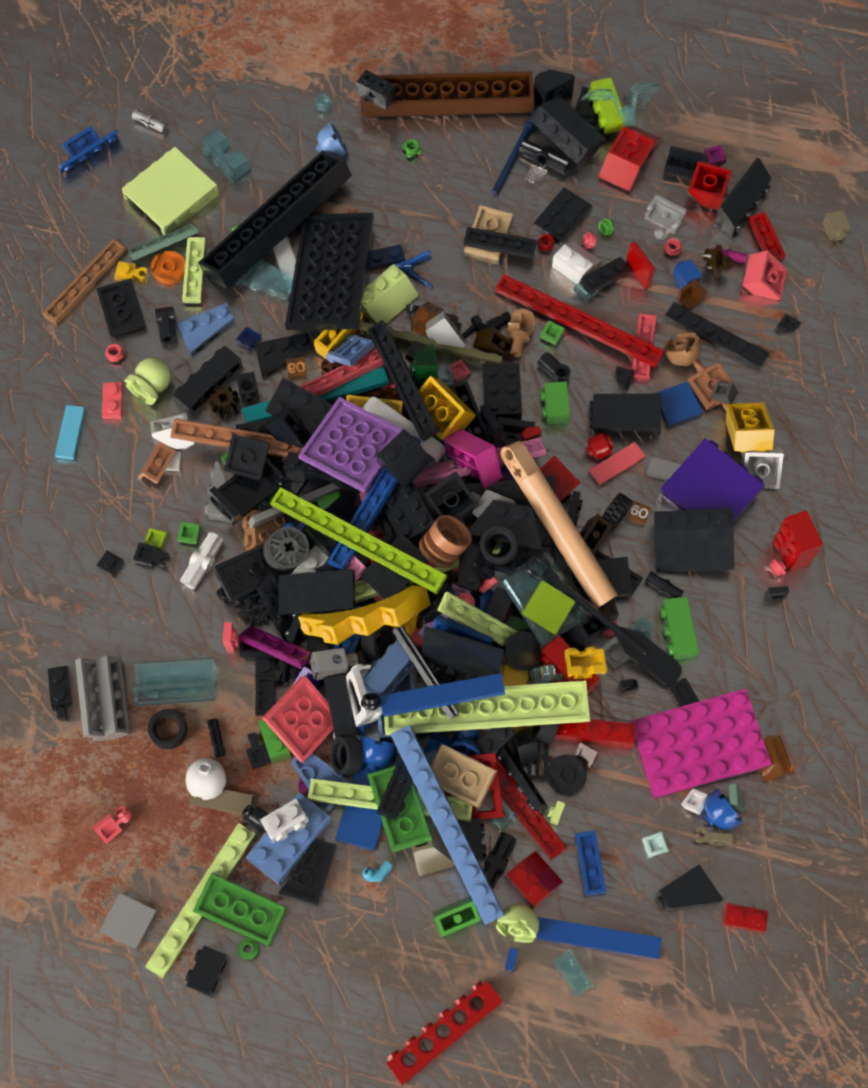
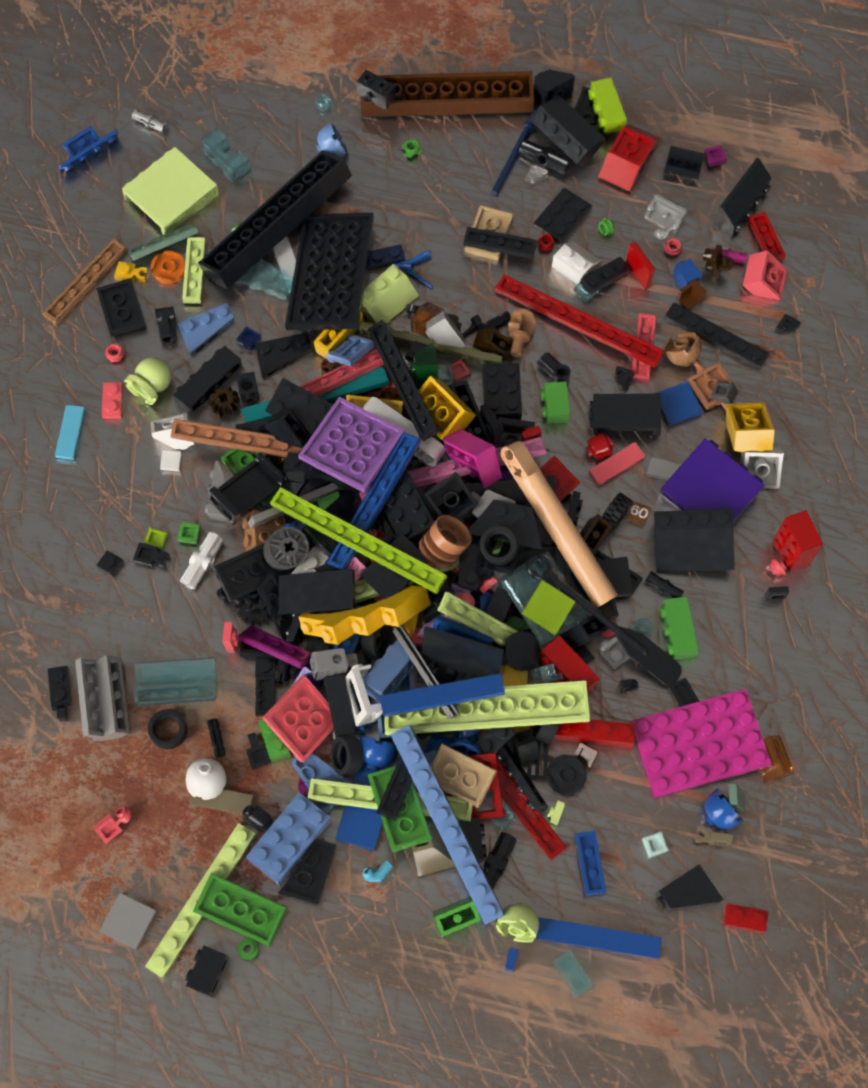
(157, 462): nougat panel -> none
(247, 456): black plate -> none
(284, 820): white bracket -> none
(296, 366): clear orange tile -> none
(371, 701): black plate -> none
(403, 458): black slope -> none
(490, 1000): red brick -> none
(533, 879): red slope -> none
(552, 332): bright green plate -> none
(585, 663): yellow cylinder -> none
(589, 240): coral plate -> none
(641, 98): clear light blue plant -> none
(695, 801): white plate -> none
(709, 184): red slope -> none
(836, 225): dark tan brick -> none

